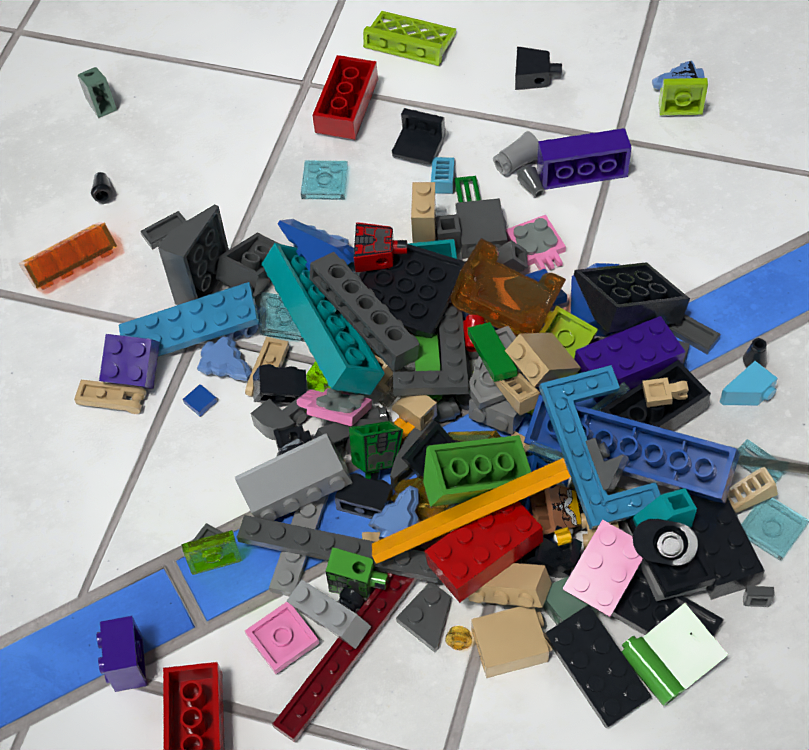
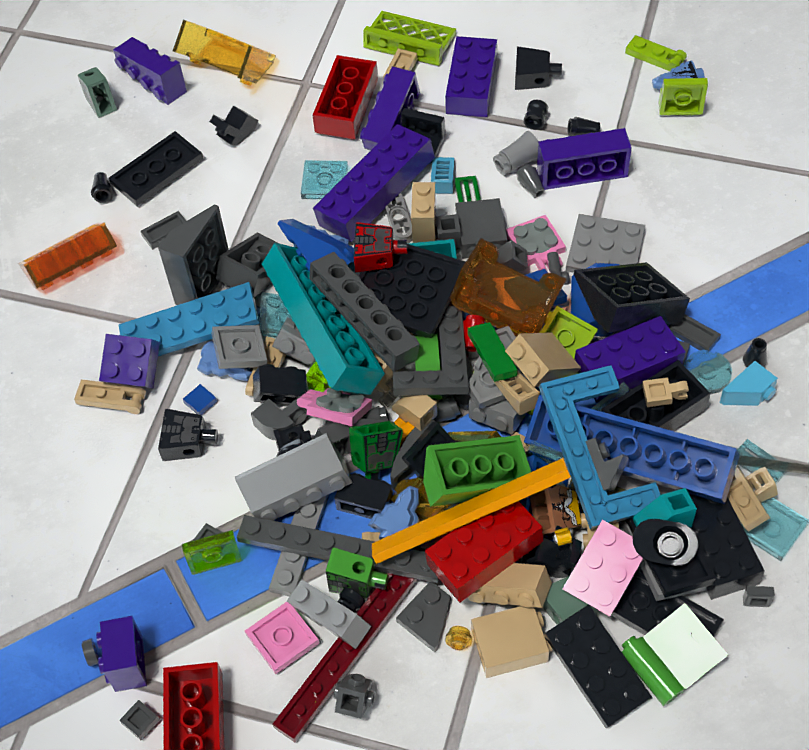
(90, 652): none -> dark grey tile
(139, 720): none -> dark grey plate
(151, 69): none -> dark purple wedge
(156, 168): none -> black plate
(184, 435): none -> torso
(223, 52): none -> clear yellow windscreen
(235, 127): none -> black brick
(238, 346): none -> light grey plate
(291, 343): none -> light grey brick
(354, 695): none -> dark grey brick
(374, 182): none -> dark purple brick
(397, 93): none -> dark purple wedge
(400, 208): none -> light grey beam
(402, 59): none -> tan plate
(471, 76): none -> dark purple brick
(536, 114): none -> black wheel
(554, 266): none -> dark grey arm
(582, 126): none -> black cone
(604, 242): none -> light grey plate
(655, 53): none -> lime plate
(710, 370): none -> clear light blue tile
(745, 502): none -> tan plate

